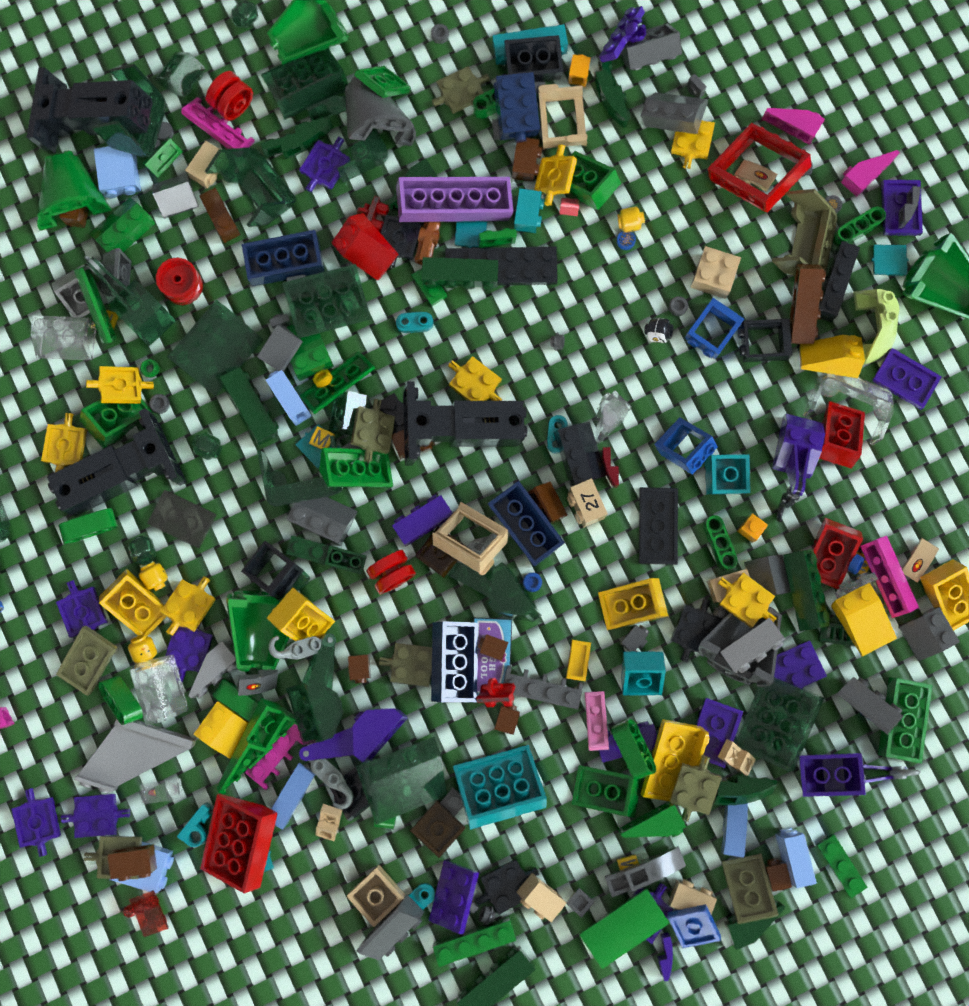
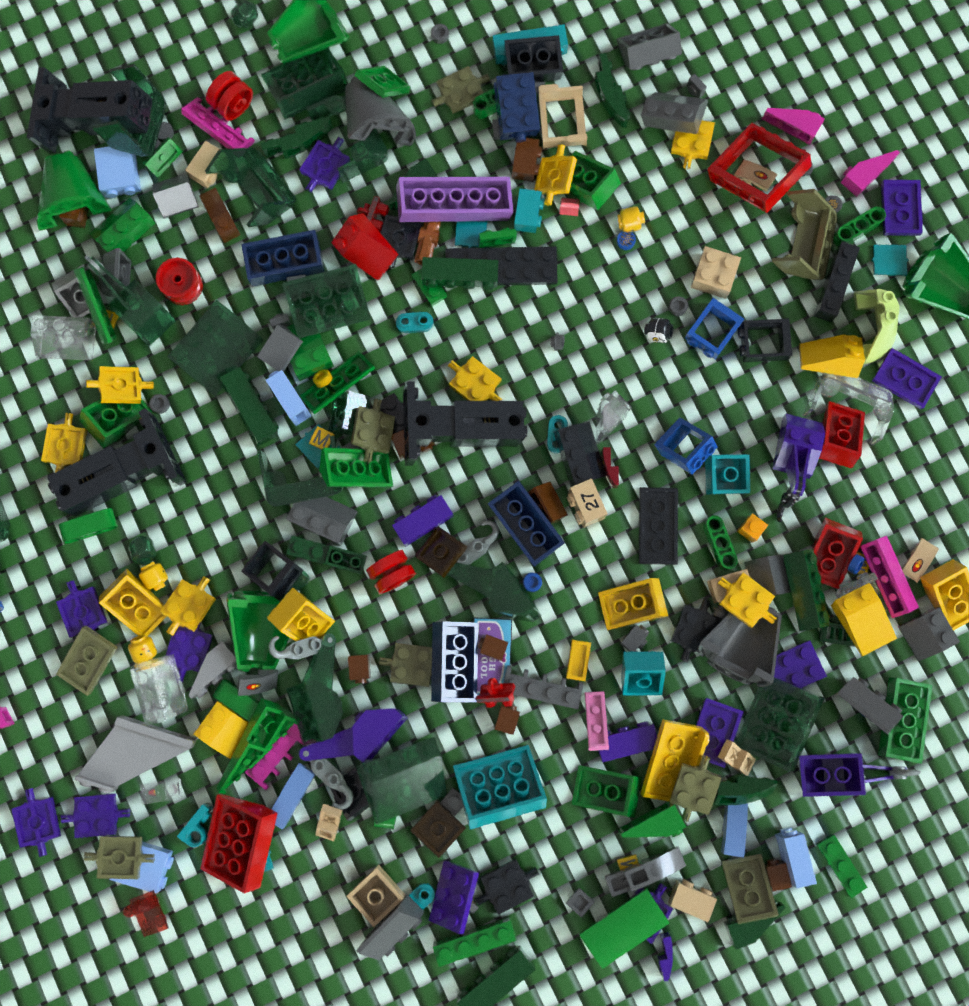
(120, 700): green beam -> none
(131, 862): reddish brown brick -> none
(144, 368): green plate -> none
(180, 73): clear green slope -> none
(182, 519): clear smoke tile -> none
(207, 446): clear green head -> none
(479, 563): tan piece -> none
(487, 915): dark grey plate -> none
(541, 898): tan brick -> none
(579, 70): light orange brick -> none
(626, 31): dark purple plate -> none
(634, 749): green beam -> none
(694, 926): tile -> none
(753, 646): light grey brick -> none
(805, 303): reddish brown brick -> none
(909, 208): dark grey slope -> none

